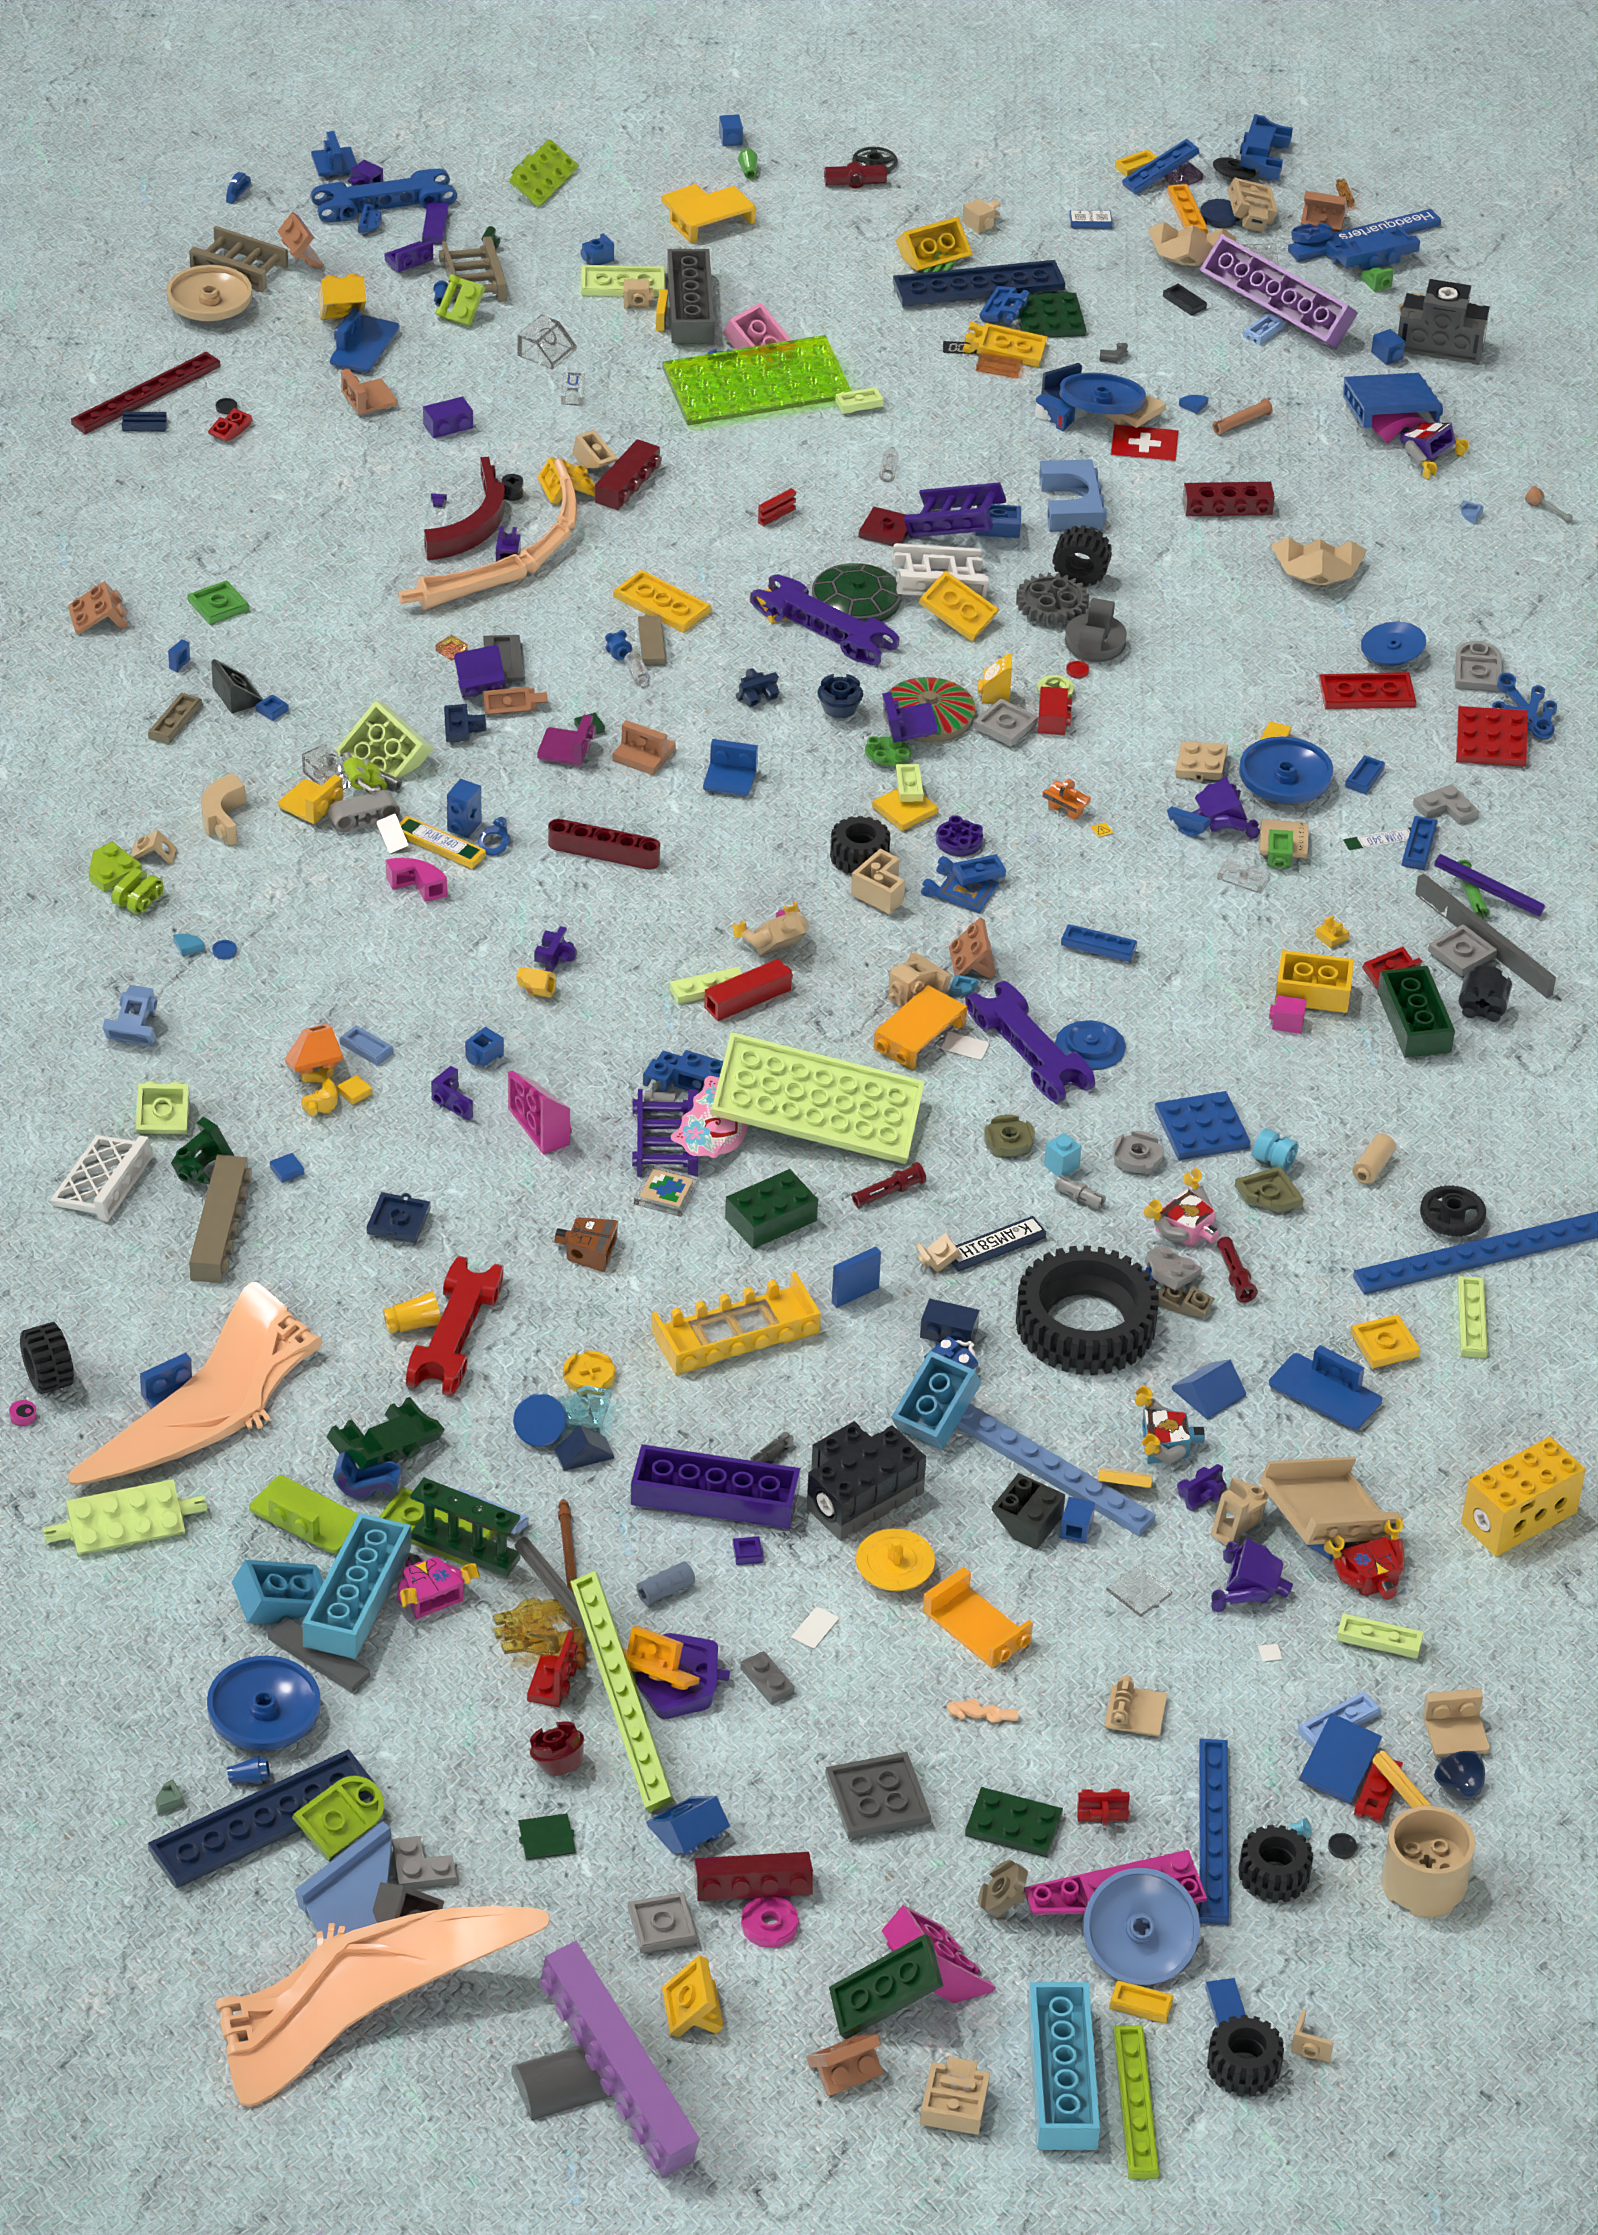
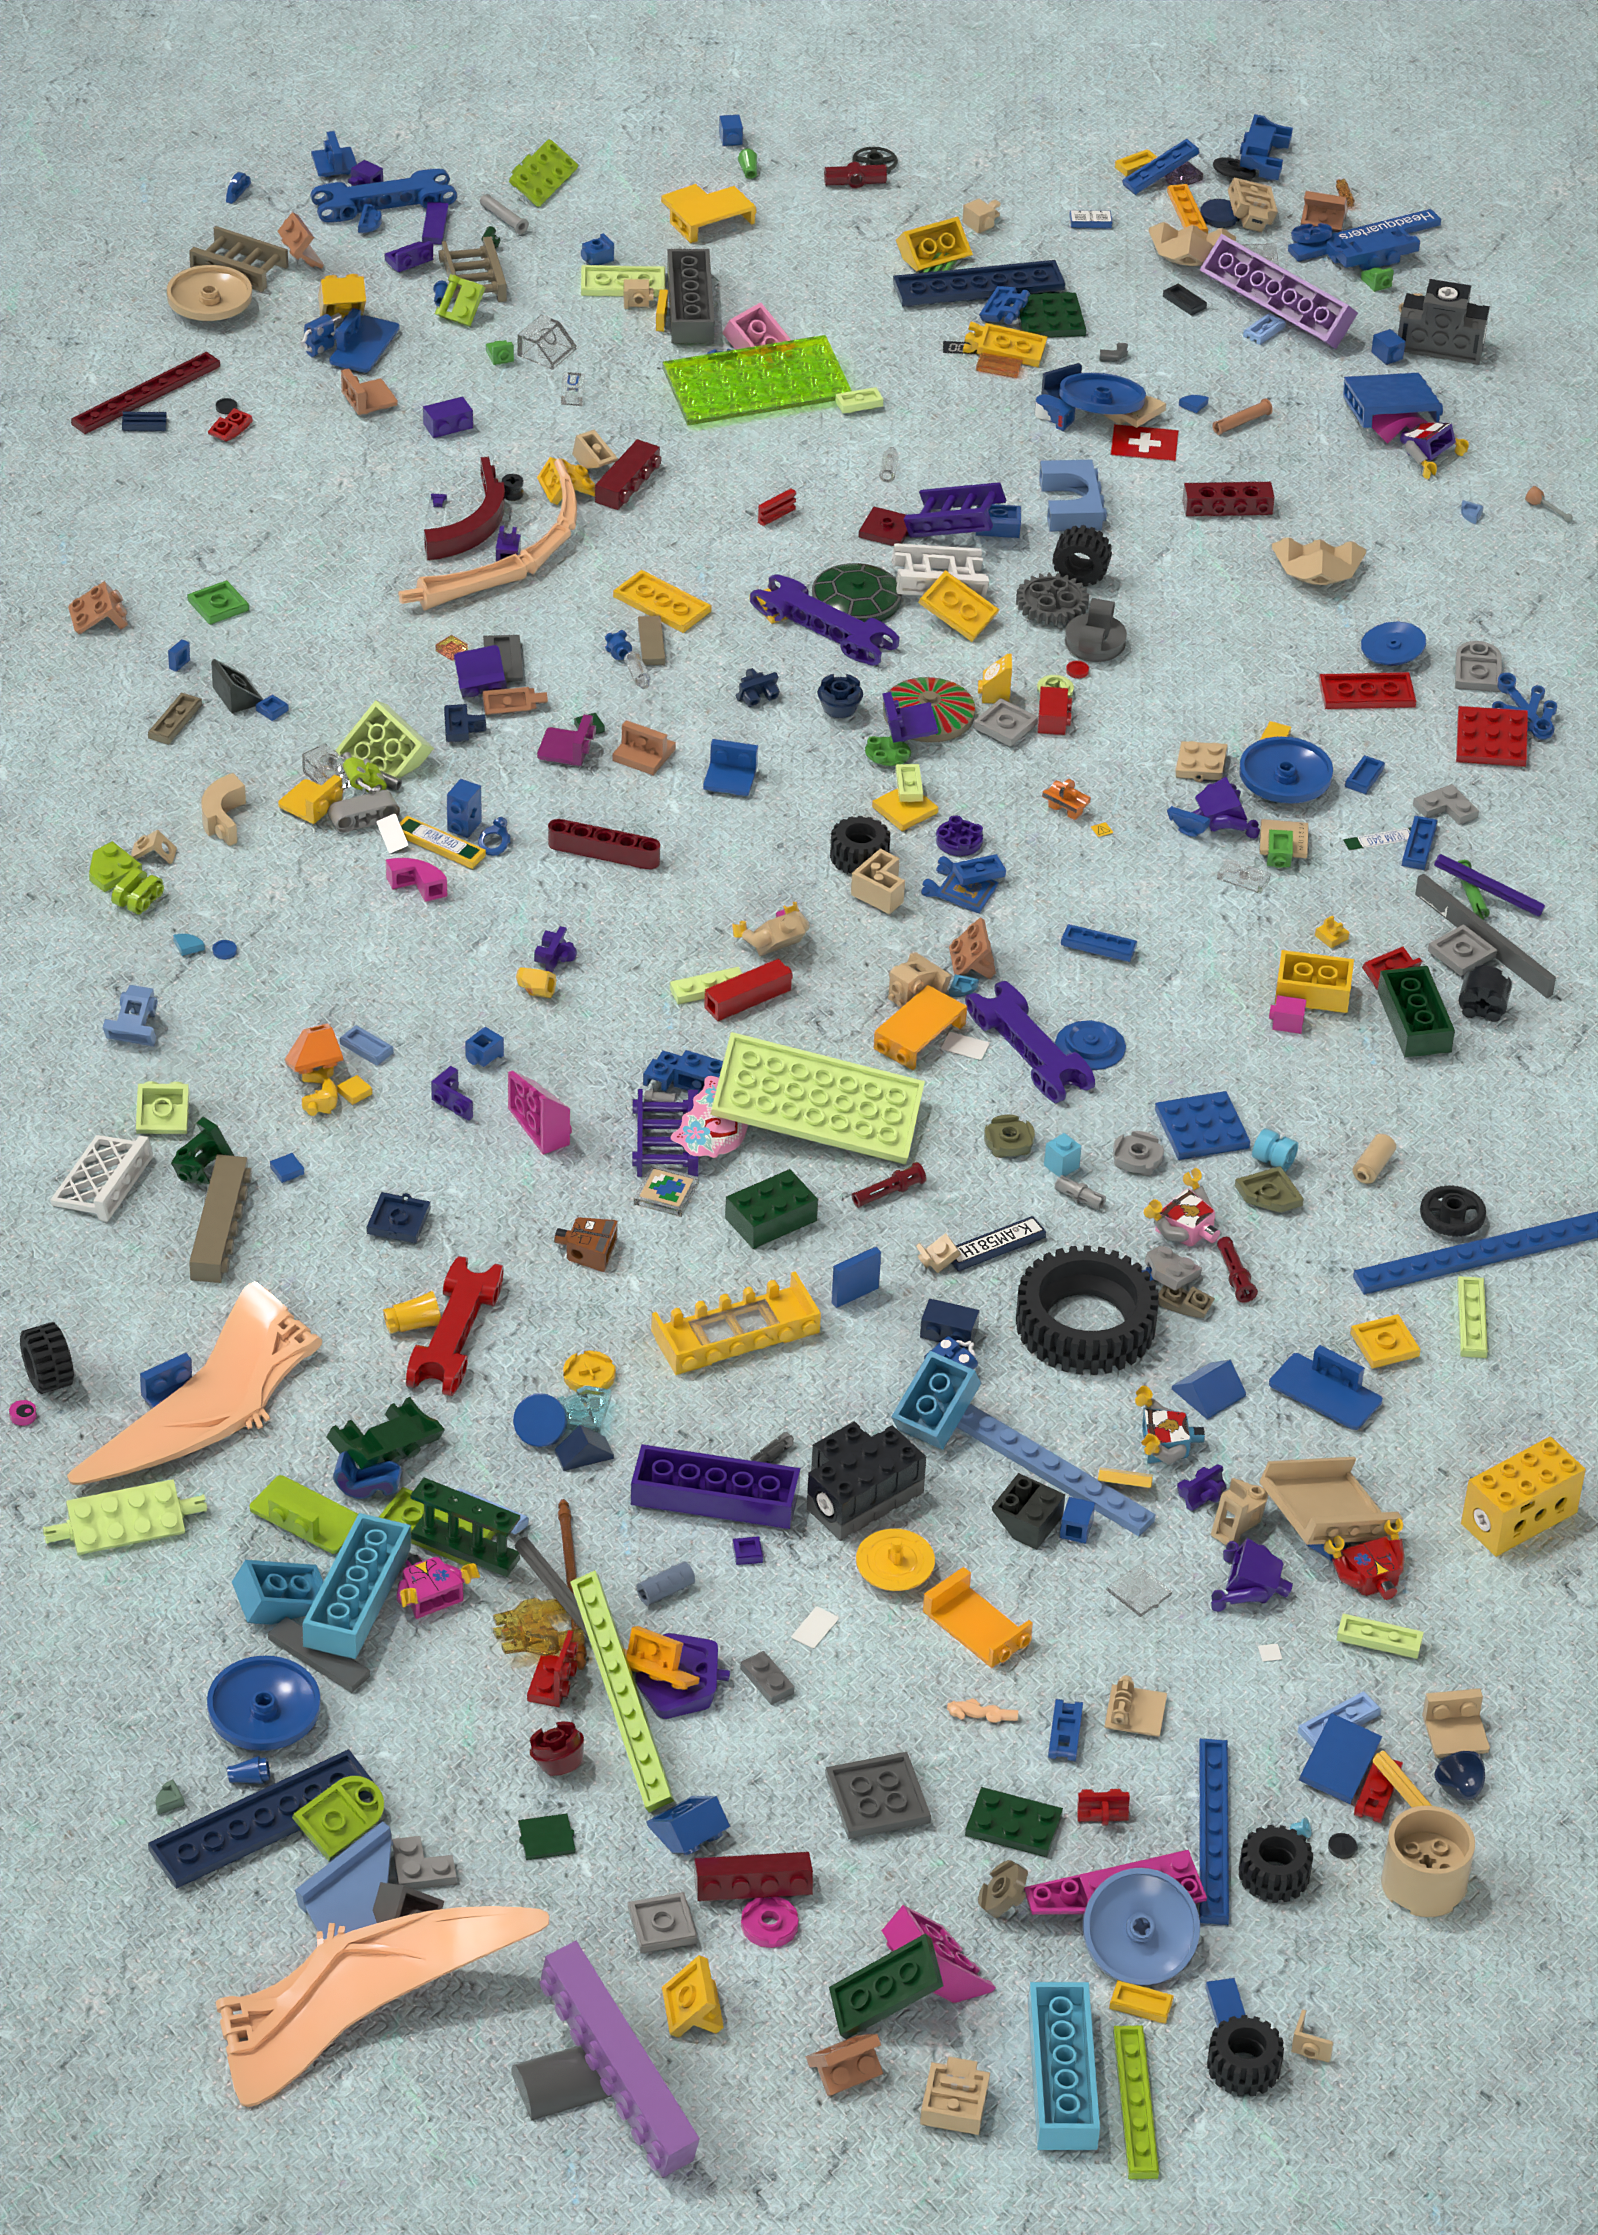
(319, 334): none -> blue piece
(500, 352): none -> bright green bracket
(519, 224): none -> light grey pin
(1065, 1729): none -> blue plate

